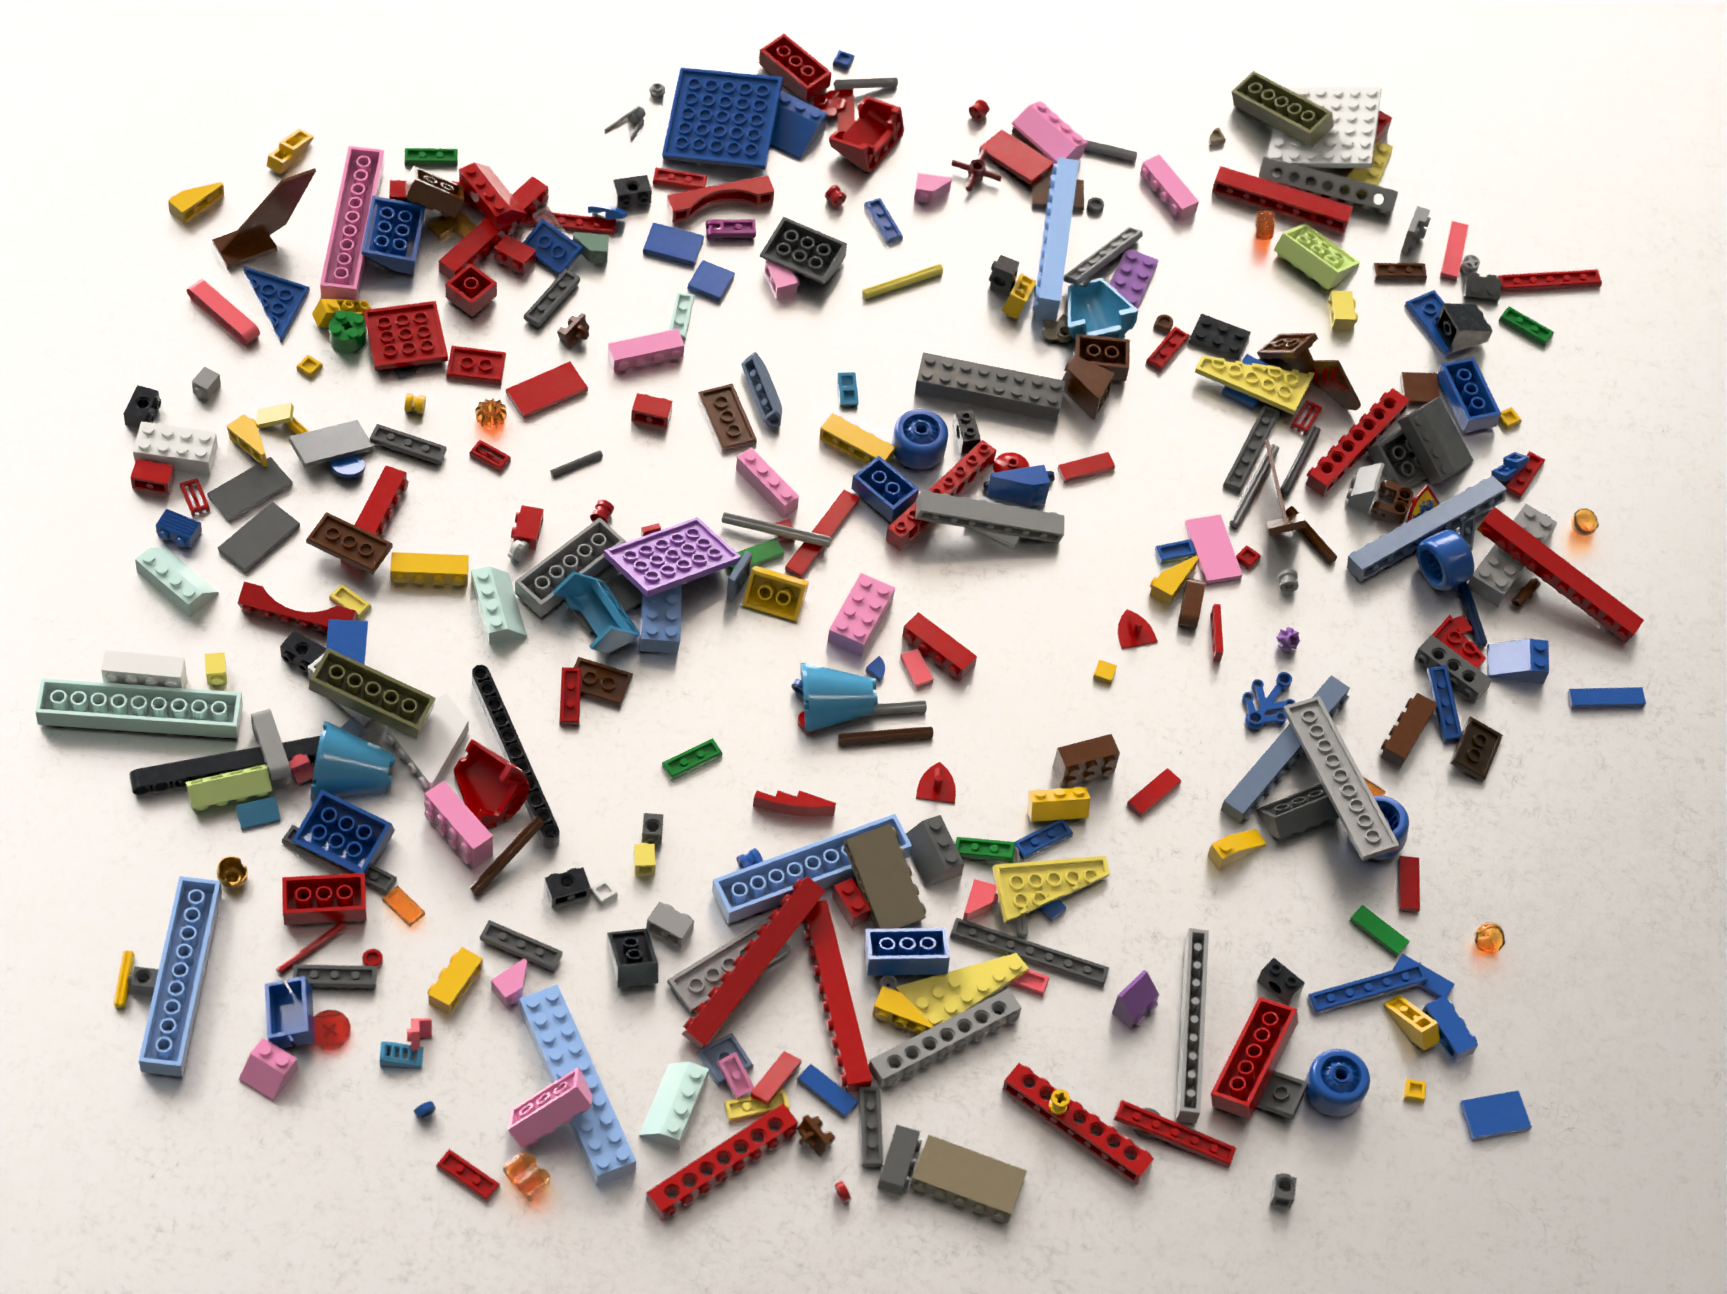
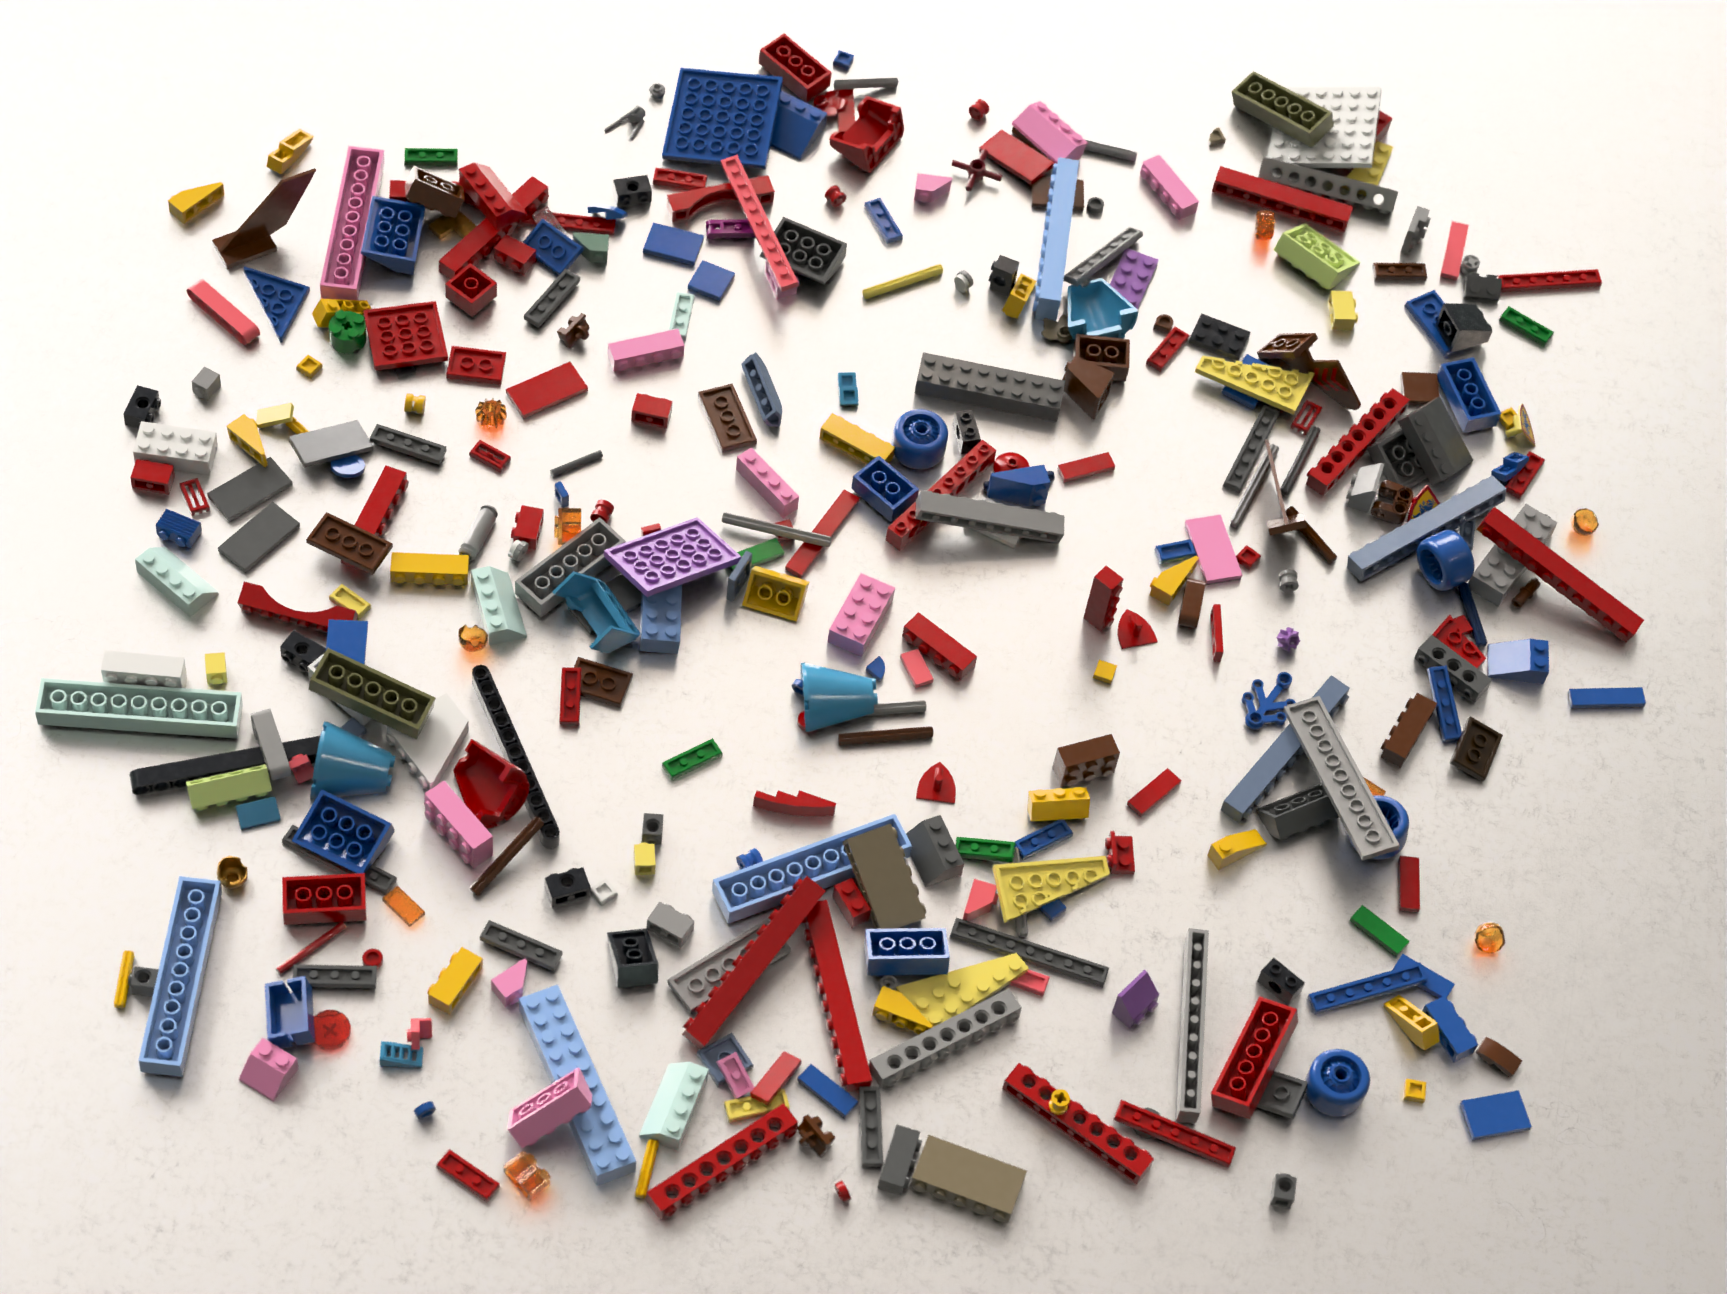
(472, 638): none -> clear orange hair
(478, 531): none -> light grey axle
(561, 494): none -> blue tile
(567, 524): none -> clear orange brick
(646, 1168): none -> yellow axle
(759, 223): none -> coral plate
(963, 281): none -> white piece
(1103, 598): none -> red brick
(1120, 854): none -> red bracket
(1497, 1054): none -> reddish brown slope
(1522, 425): none -> shield

